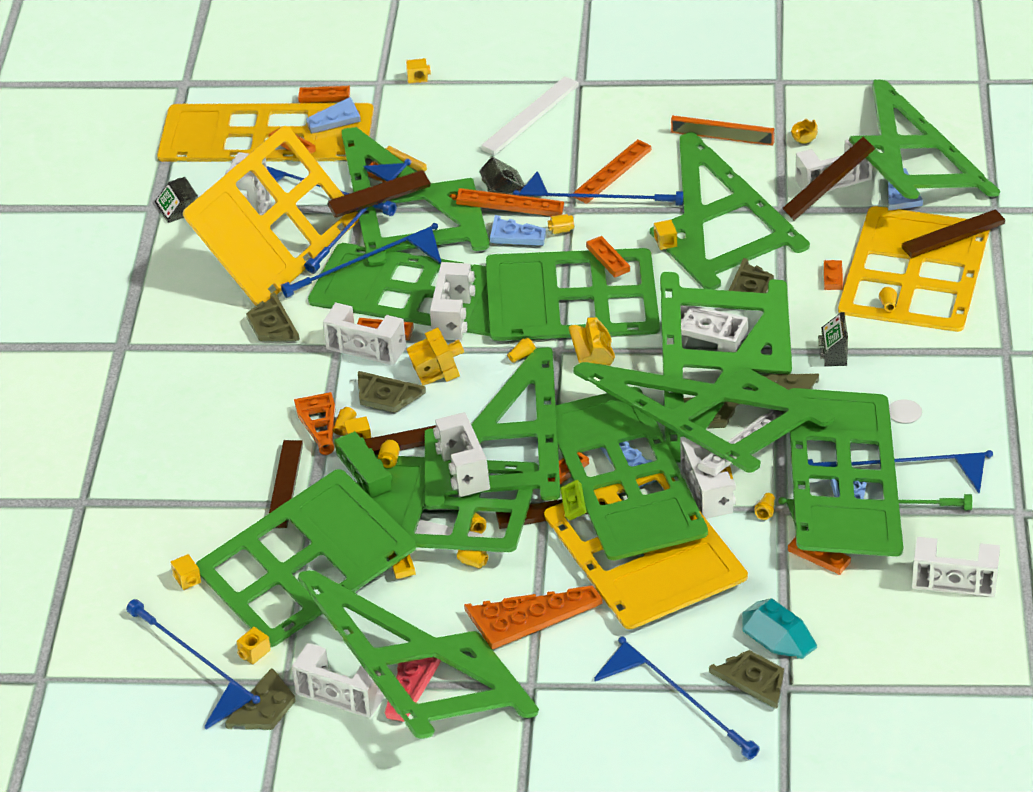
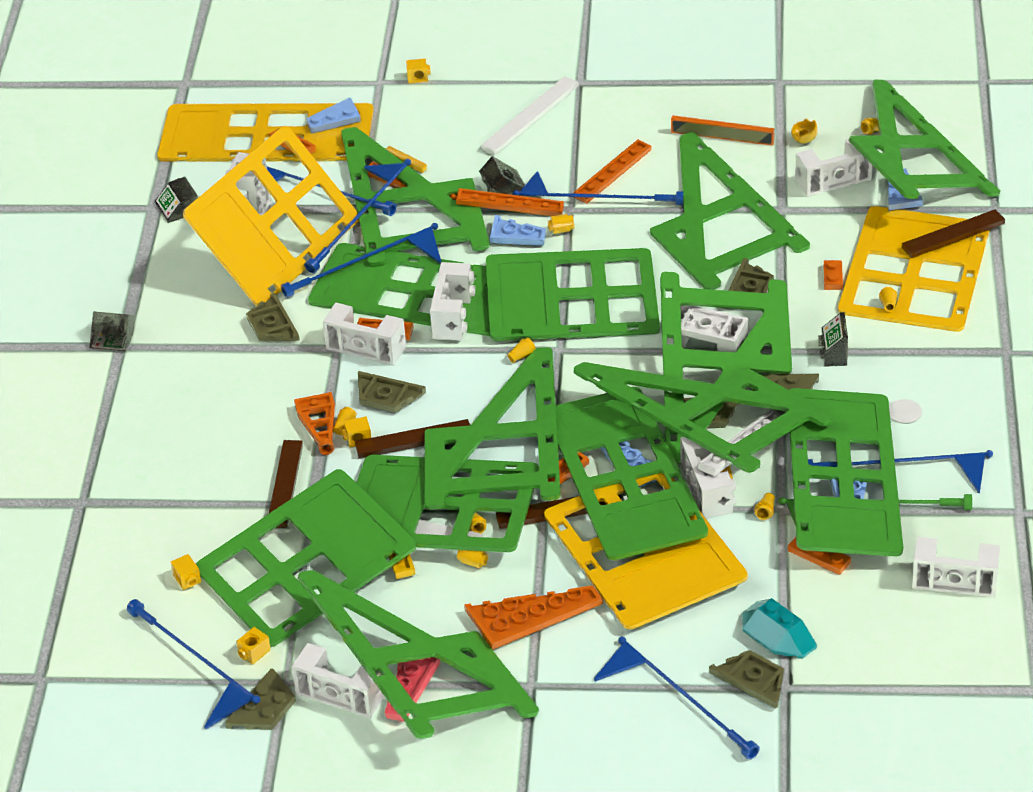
(111, 331): none -> clear smoke slope
(323, 94): orange plate -> none
(363, 464): bright green brick -> none
(379, 193): reddish brown tile -> none
(389, 453): yellow brick -> none
(434, 358): yellow piece -> none
(460, 445): white plate -> none
(573, 500): lime plate -> none
(592, 342): yellow piece -> none
(608, 256): orange plate -> none
(665, 234): yellow brick -> none
(828, 178): reddish brown tile -> none
(869, 125): none -> yellow cone

